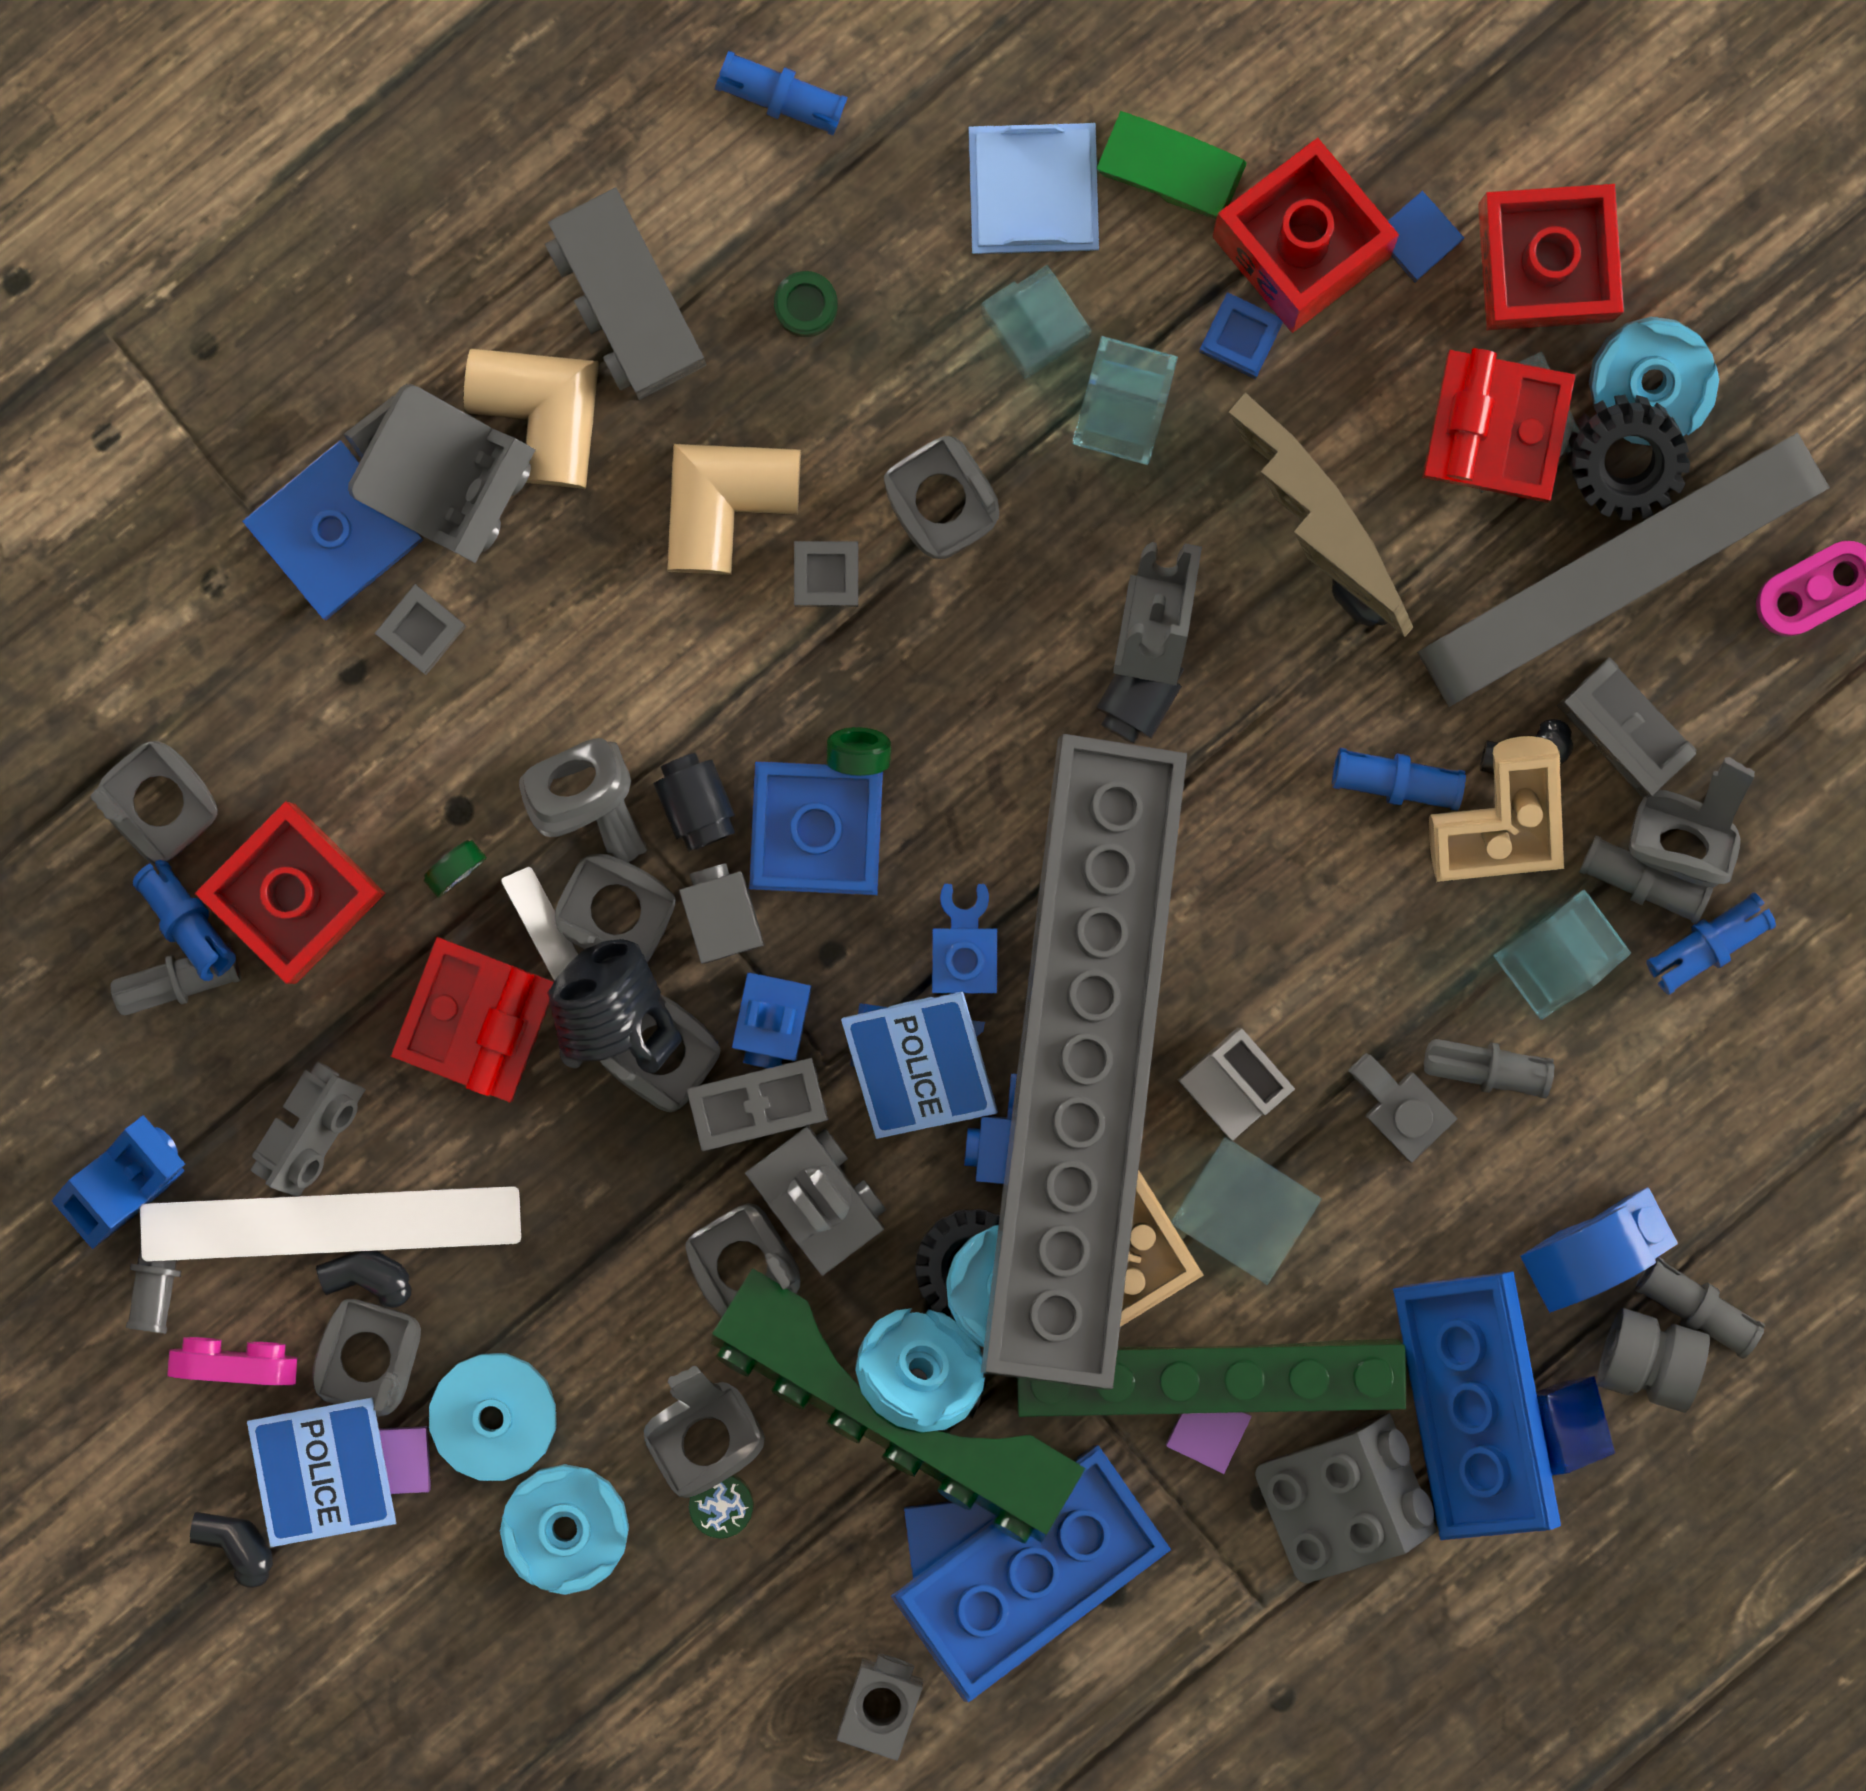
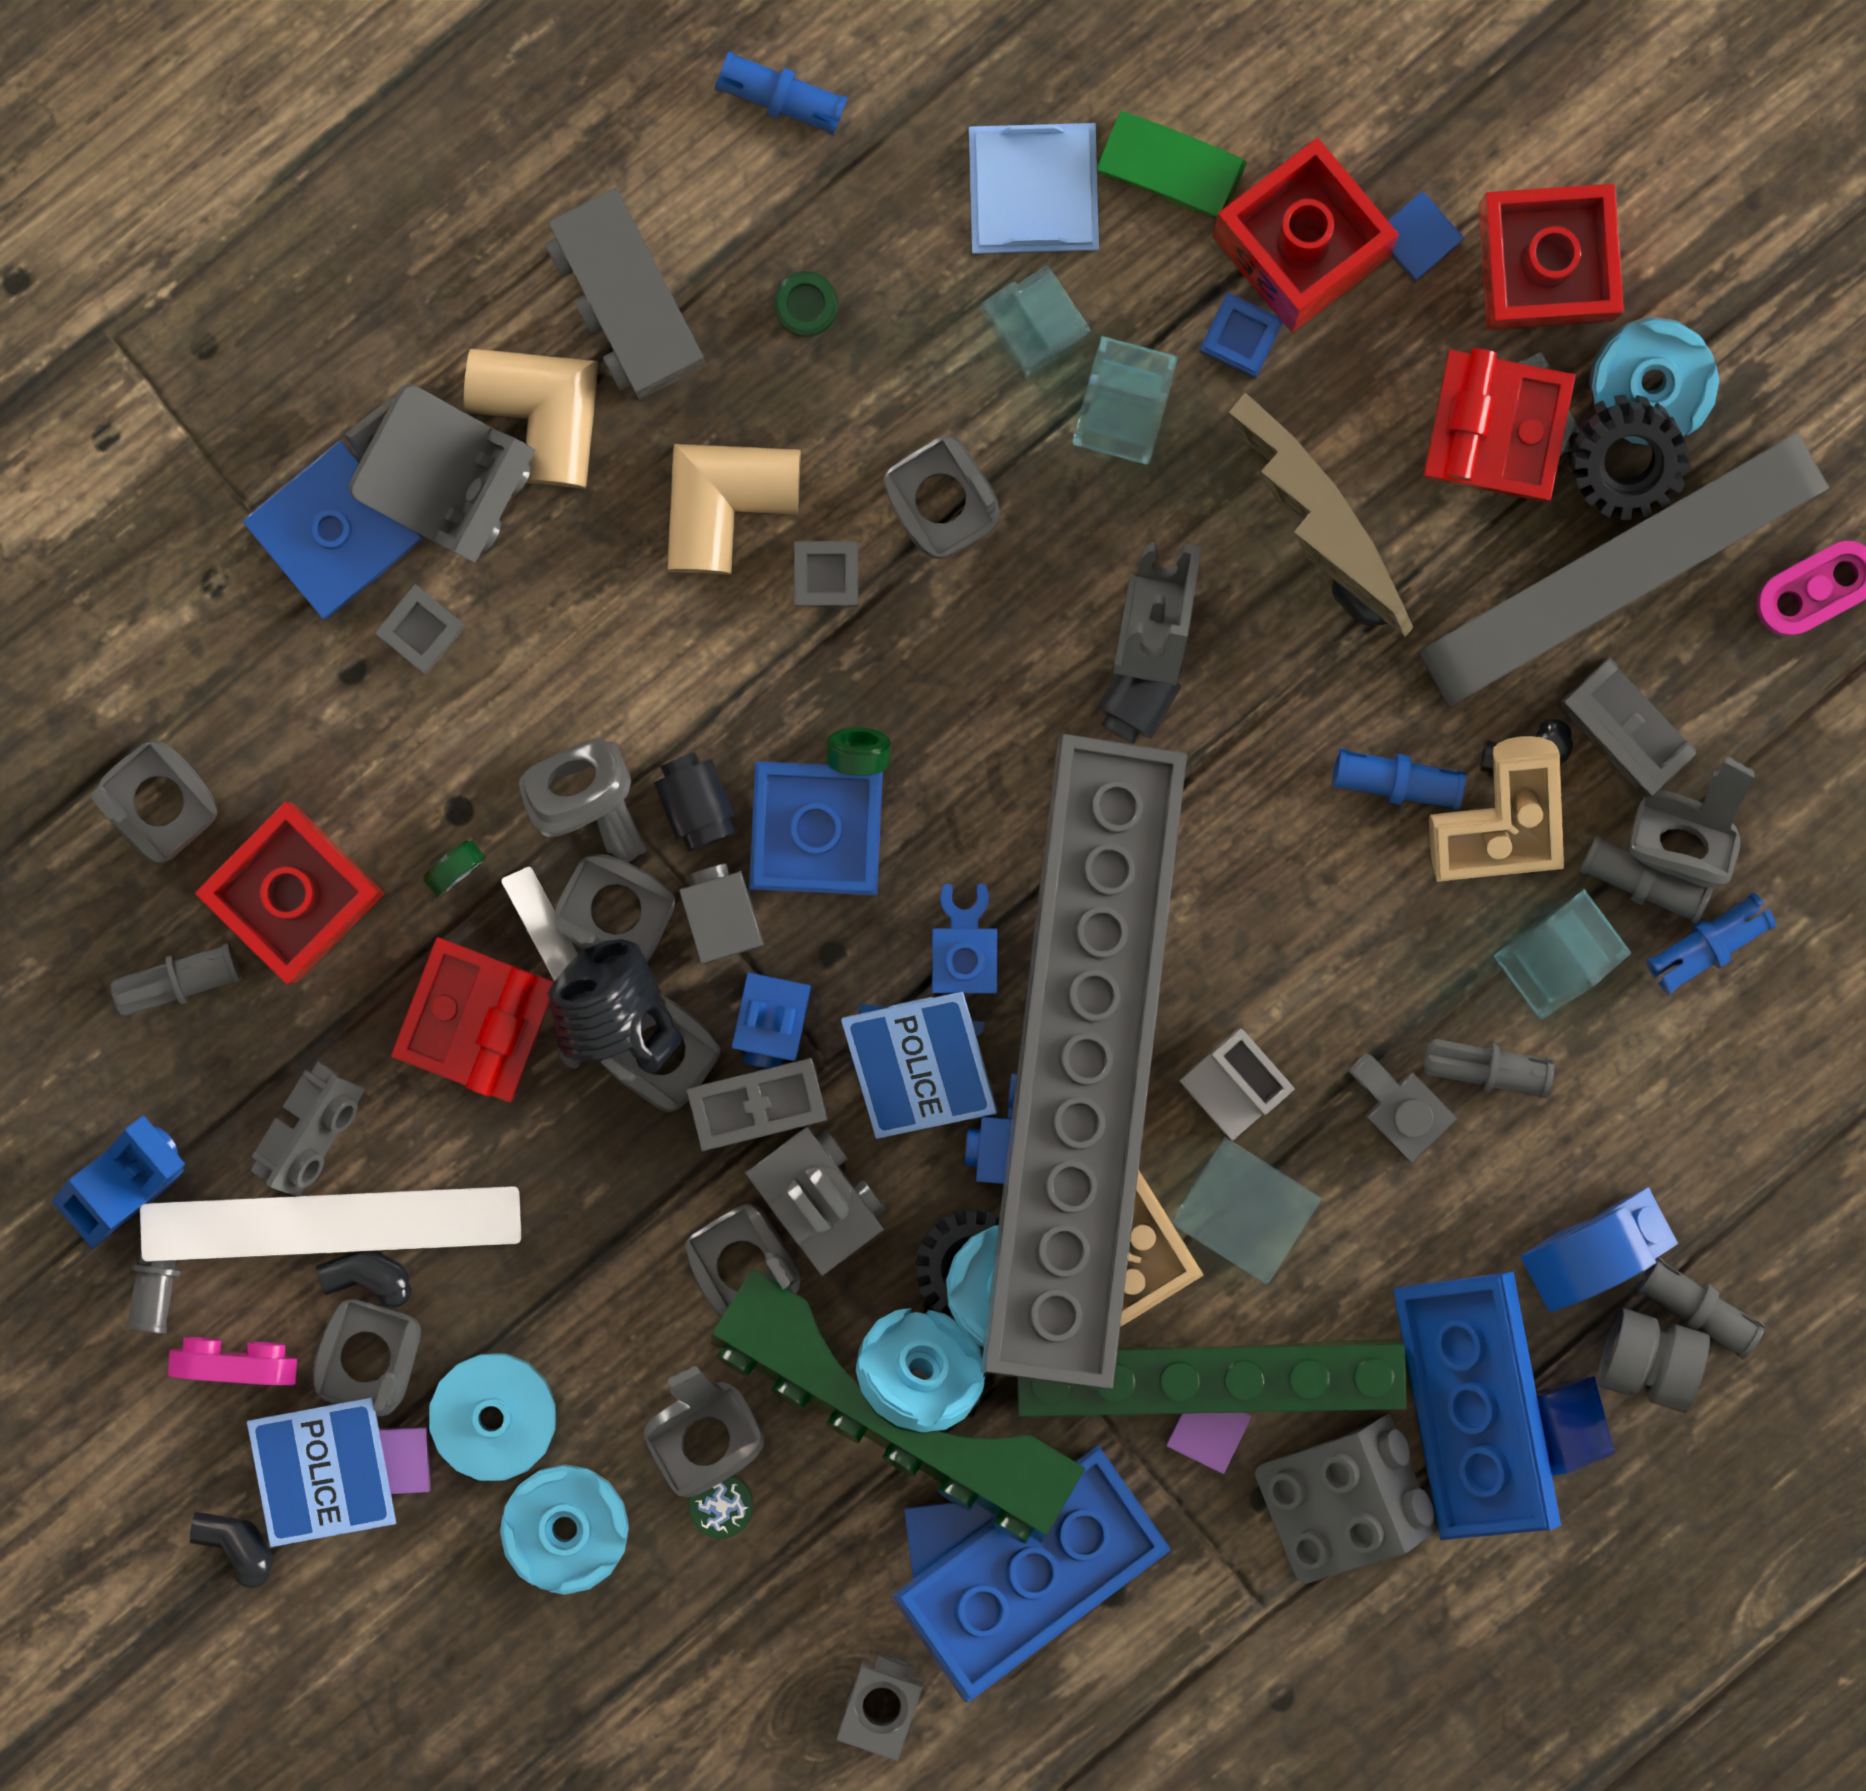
(184, 920): blue pin -> none

